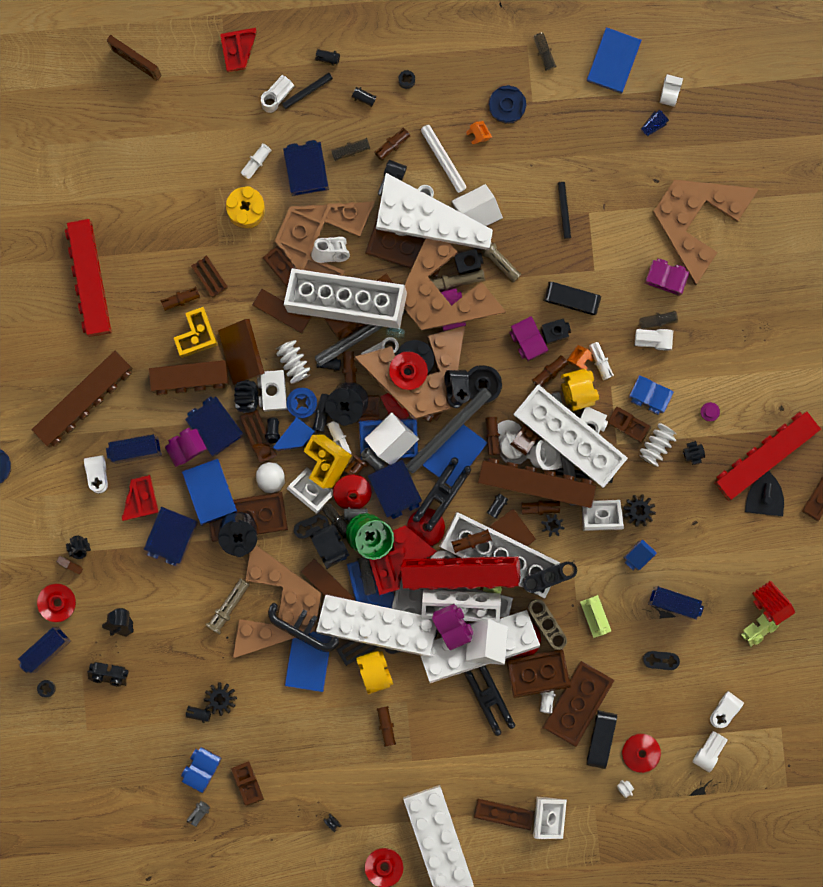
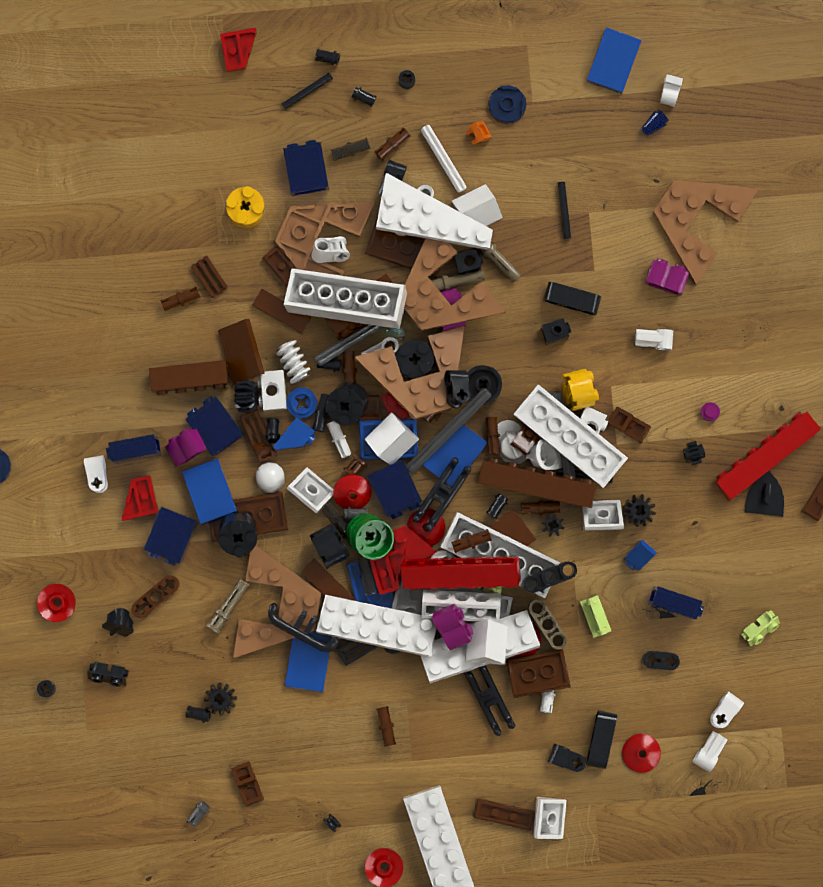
(43, 650): clear blue brick -> none
(69, 565): reddish brown tile -> none
(78, 547): black gear -> none
(82, 399): reddish brown brick -> none
(89, 278): red brick -> none
(134, 58): reddish brown tile -> none
(163, 583): none -> reddish brown beam
(199, 338): yellow brick -> none
(201, 769): blue brick -> none
(256, 161): white axle -> none
(277, 92): white piece -> none
(308, 522): black beam -> none
(330, 460): yellow brick -> none
(369, 456): dark grey pin -> none
(373, 672): yellow brick -> none
(415, 364): red dish -> none
(528, 338): magenta brick -> none
(544, 51): clear smoke axle -> none
(550, 371): reddish brown pin -> none
(563, 758): none -> black piece
(578, 704): reddish brown tile -> none
(580, 356): orange tile -> none
(601, 362): white axle -> none
(625, 788): white plate -> none
(651, 395): blue brick -> none
(657, 444): white piece -> none
(658, 320): clear smoke axle -> none
(773, 603): red brick -> none

